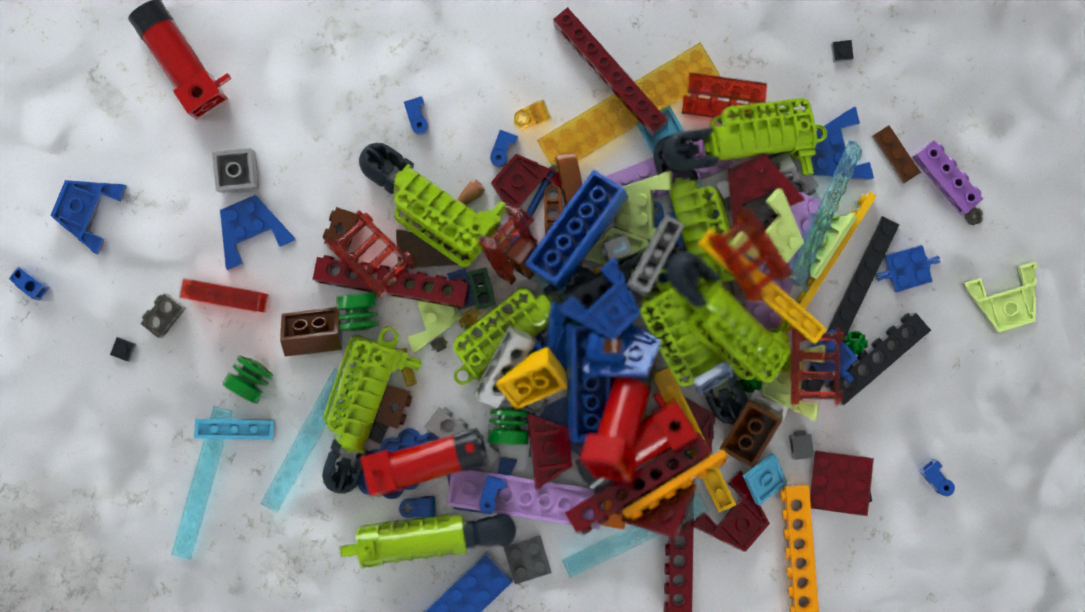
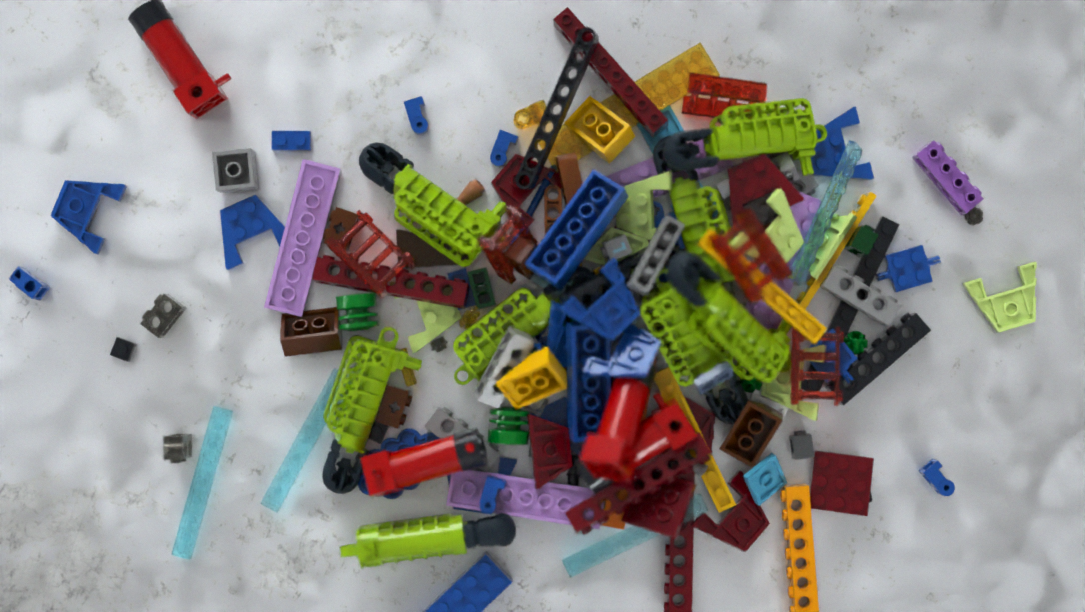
(177, 447): none -> clear smoke brick
(223, 295): clear red fence -> none
(233, 428): medium azure plate -> none
(247, 380): green wheel -> none
(291, 140): none -> blue plate
(302, 238): none -> lavender plate
(422, 507): blue piece -> none
(527, 559): dark grey plate -> none
(557, 99): none -> black beam
(573, 473): none -> black axle
(600, 129): none -> yellow slope
(605, 348): blue leg -> none
(669, 489): light orange plate -> none
(842, 51): black plate -> none
(861, 241): none -> dark green brick
(889, 304): none -> light grey brick
(896, 154): reddish brown plate -> none

